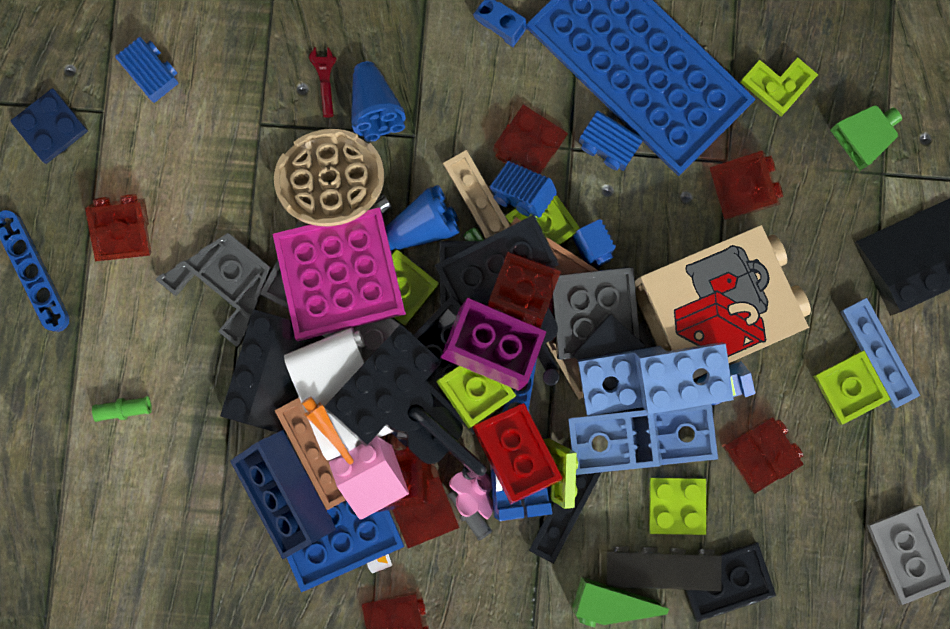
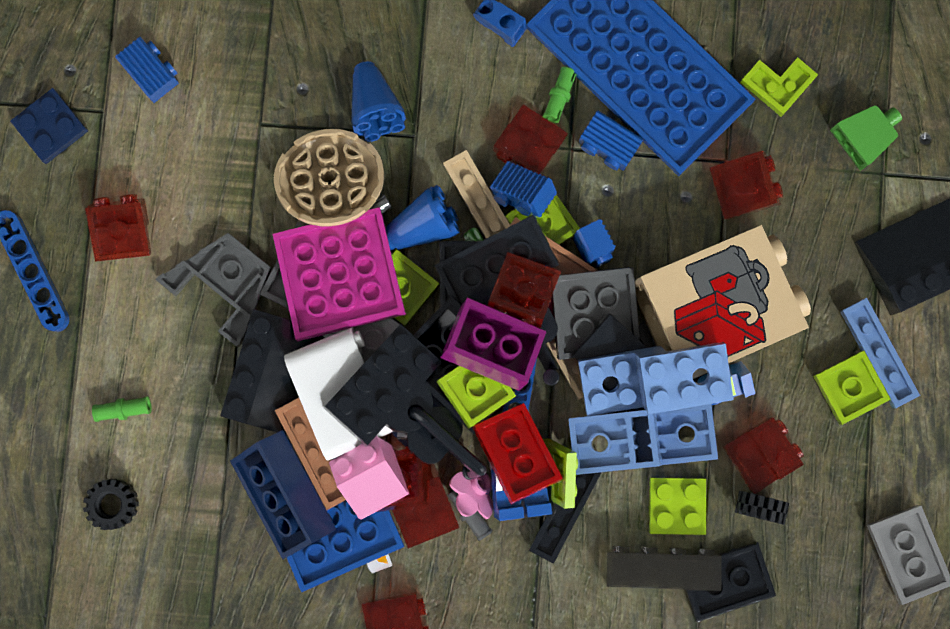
(94, 508): none -> black tyre
(318, 416): orange piece -> none
(323, 67): dark red piece -> none
(559, 95): none -> bright green pin
(611, 605): bright green slope -> none
(762, 507): none -> black tyre

